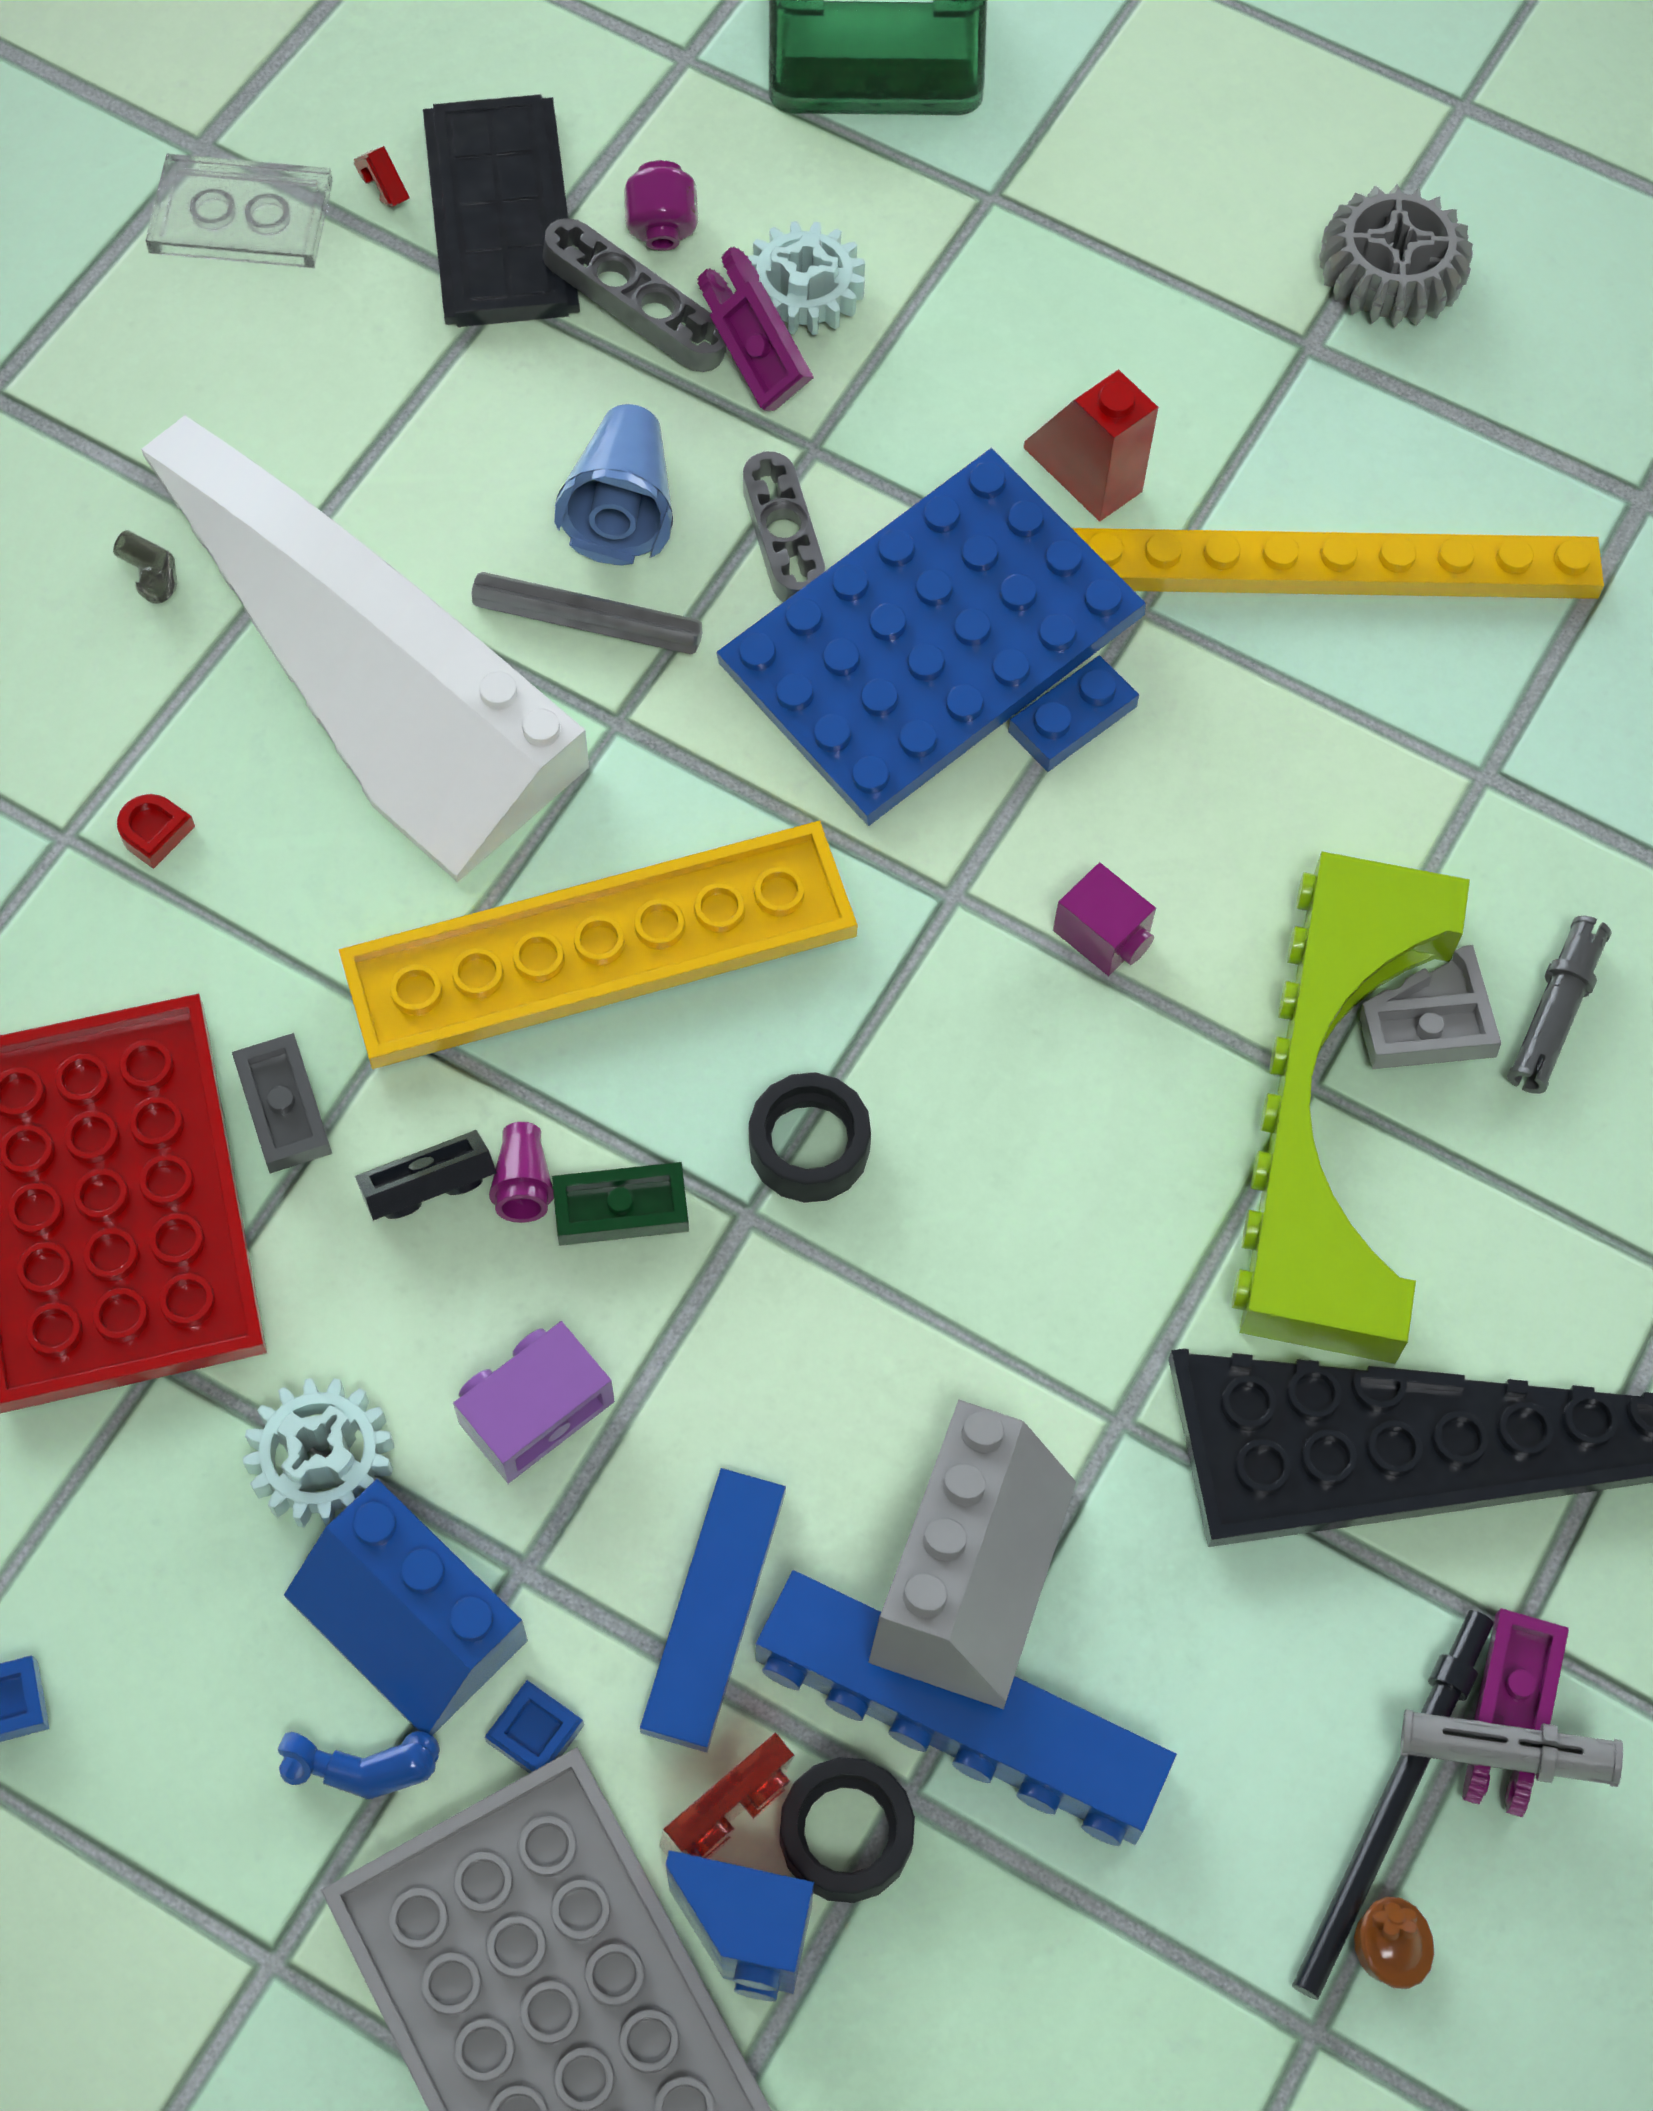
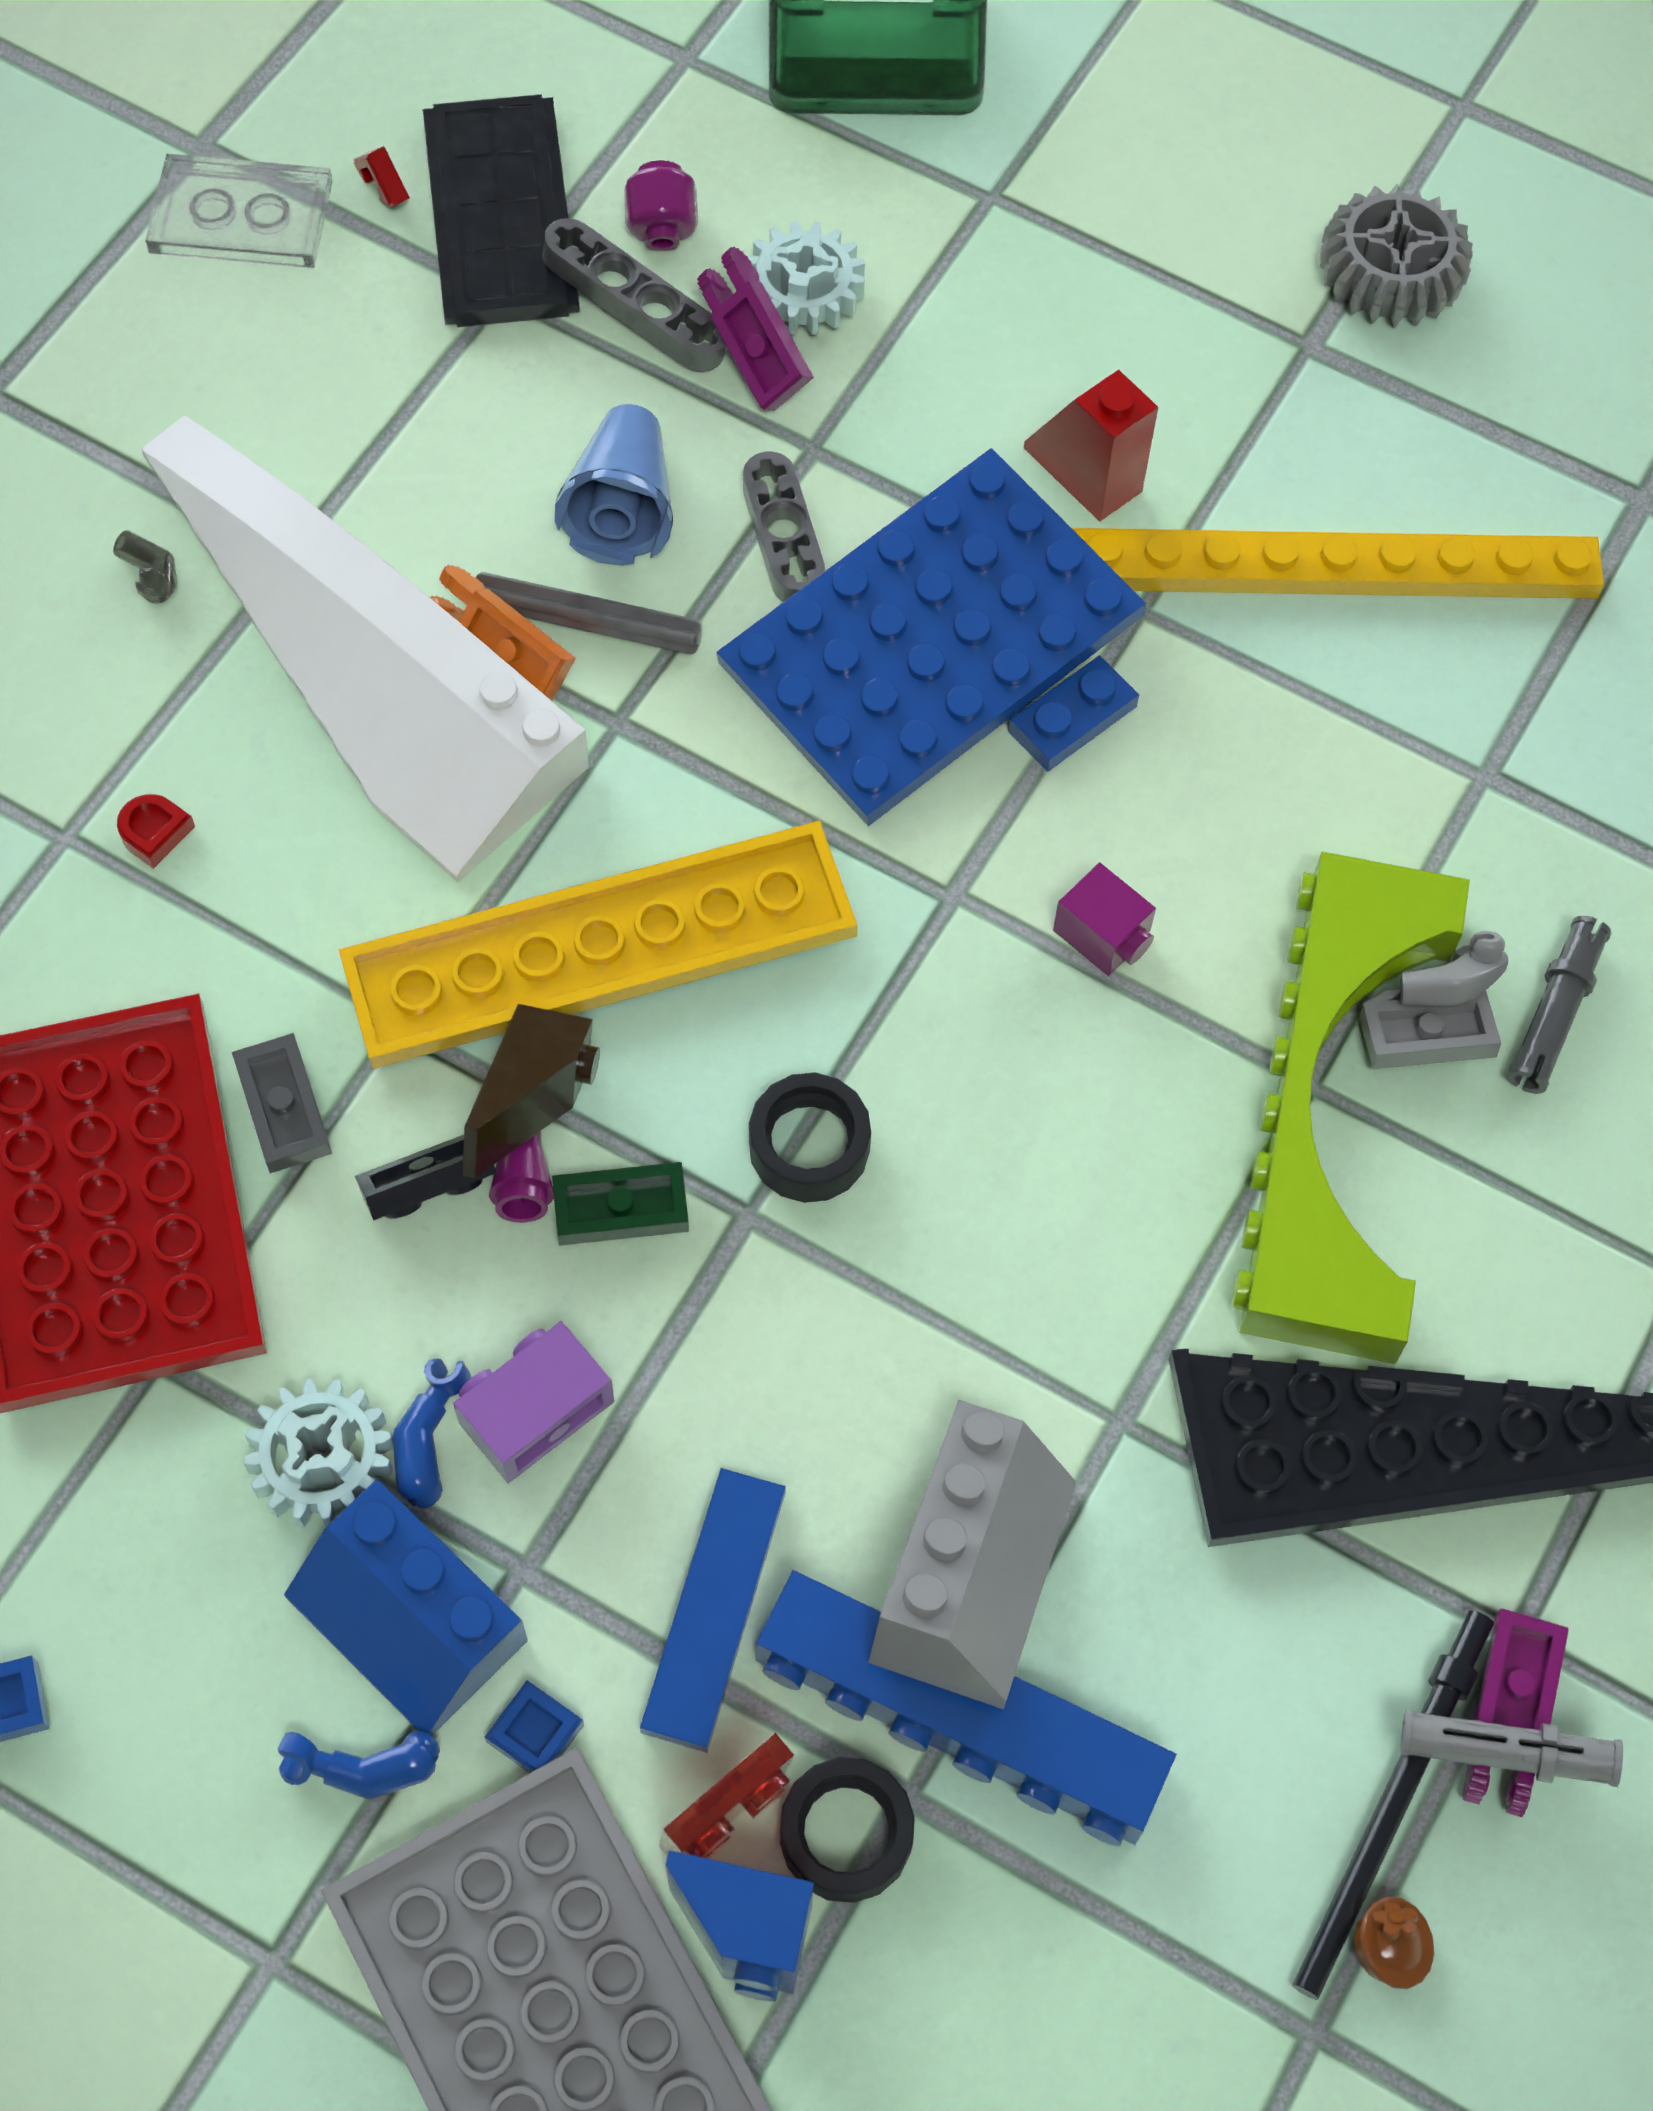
(413, 1436): none -> blue arm
(506, 631): none -> orange hinge
(528, 1083): none -> dark brown slope
(1459, 980): none -> light grey arm

